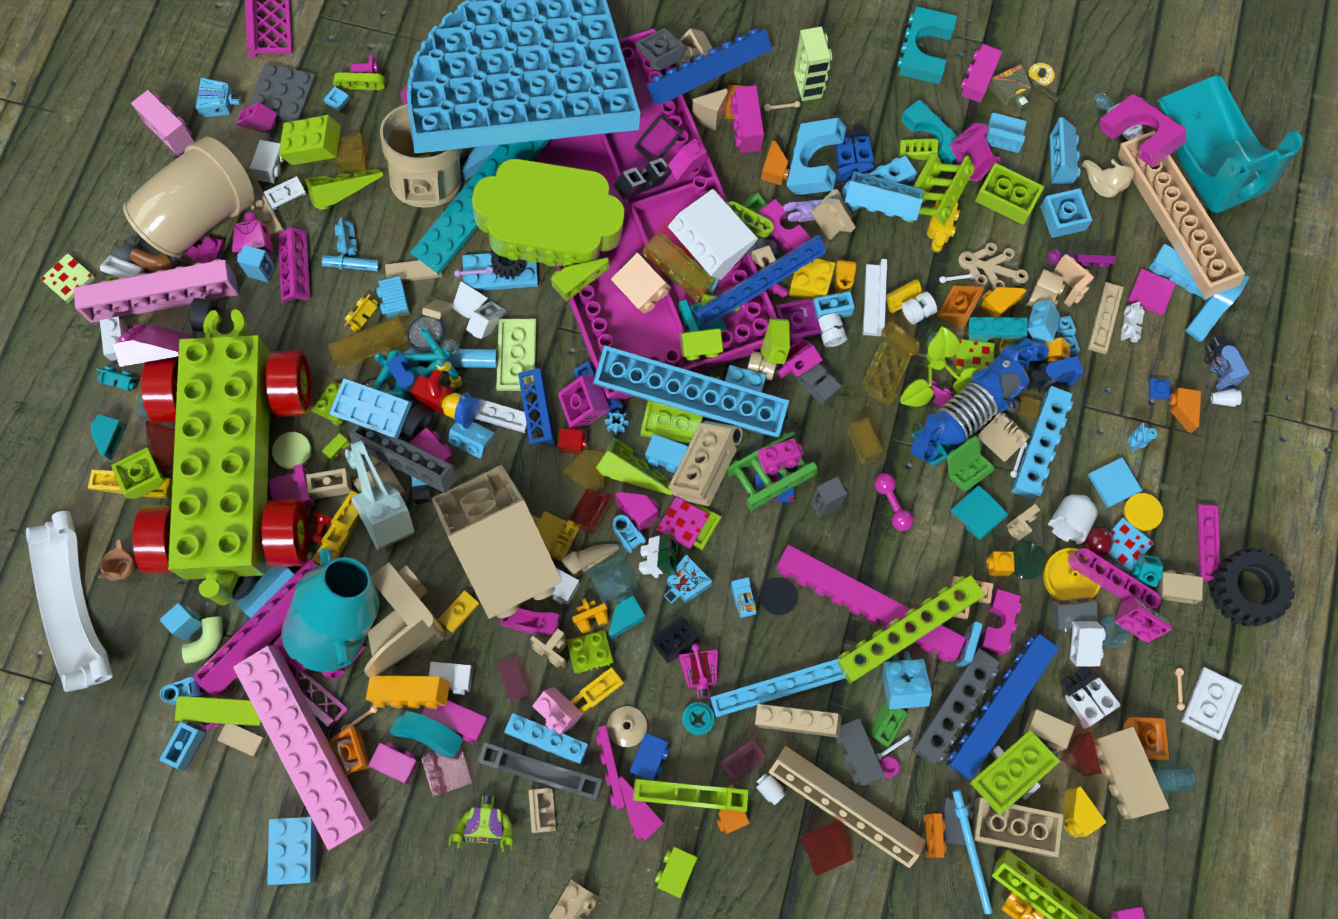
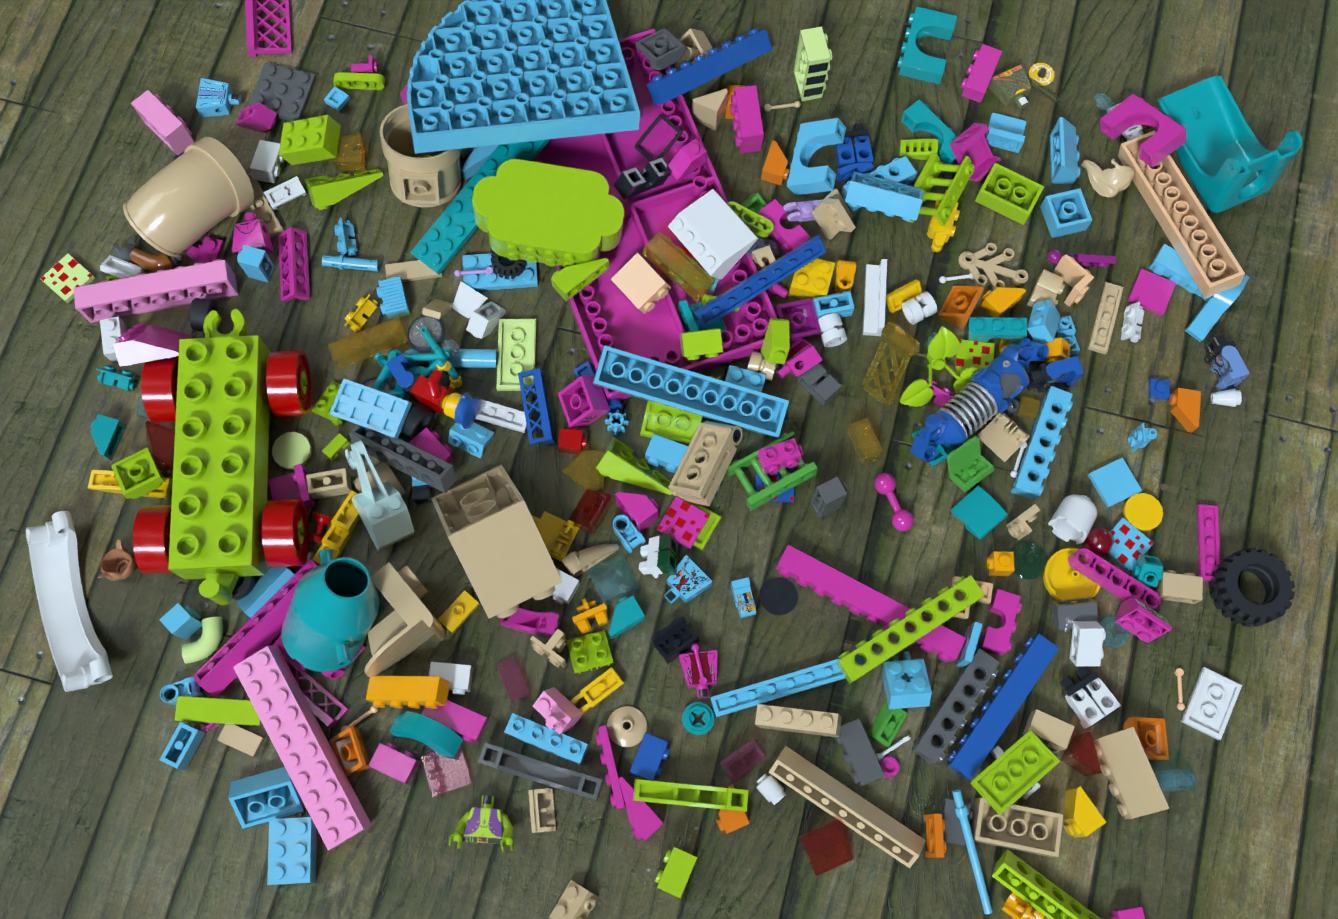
(264, 797): none -> medium azure slope

